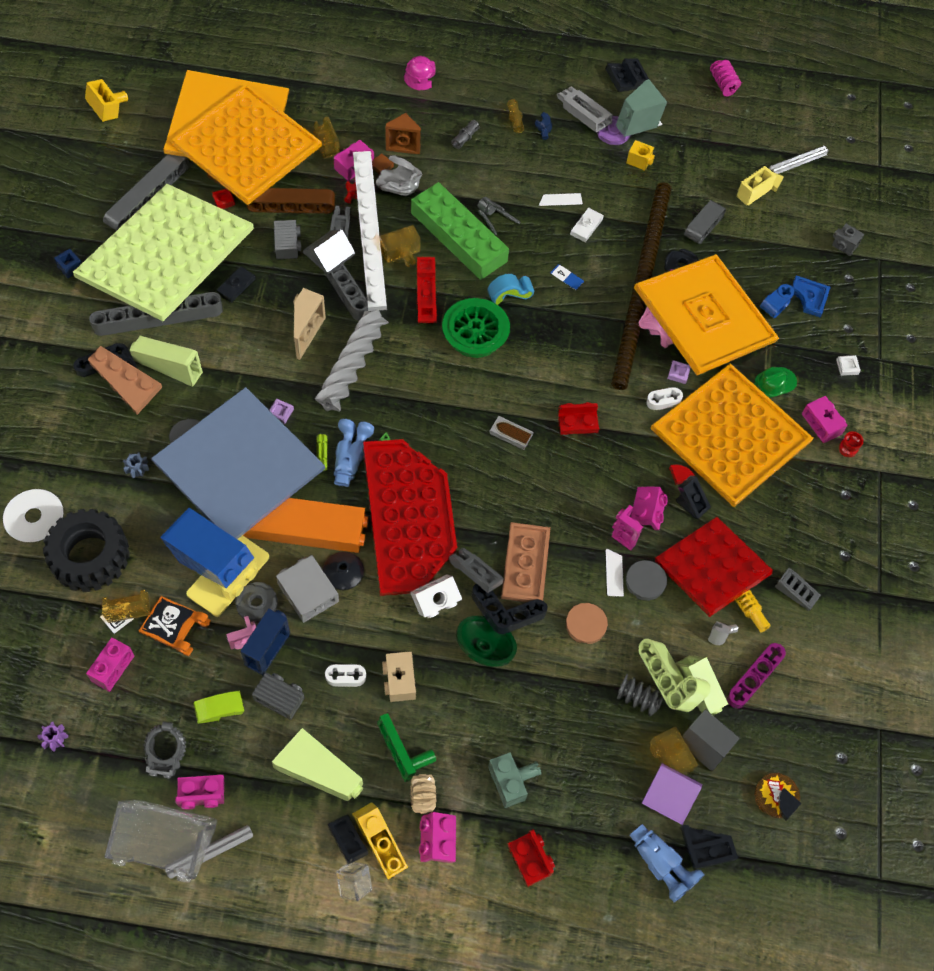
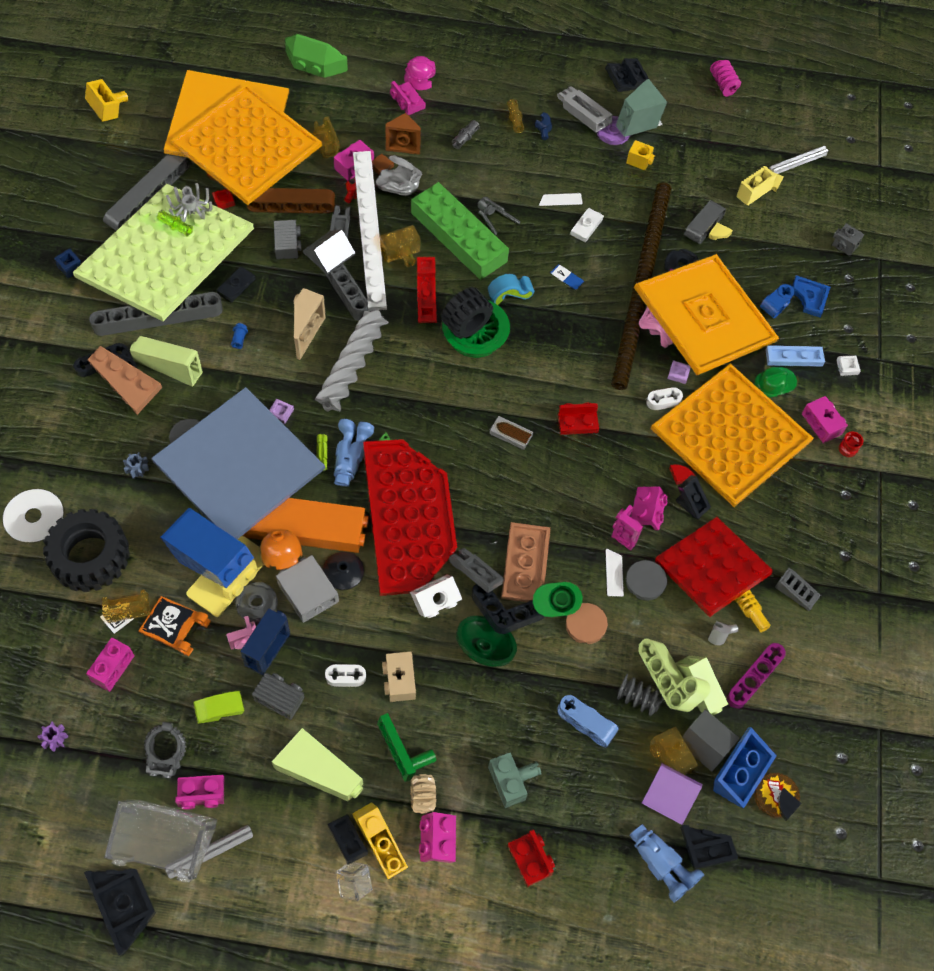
(122, 904): none -> black wing
(174, 223): none -> clear neon green pin
(190, 203): none -> light grey animal
(240, 331): none -> blue pin
(280, 549): none -> orange cylinder
(315, 56): none -> bright green wedge
(407, 97): none -> dark pink bracket
(467, 312): none -> black tyre
(557, 599): none -> green piece
(587, 720): none -> medium blue piece
(719, 231): none -> light yellow tile
(744, 769): none -> blue slope
(795, 356): none -> light blue plate

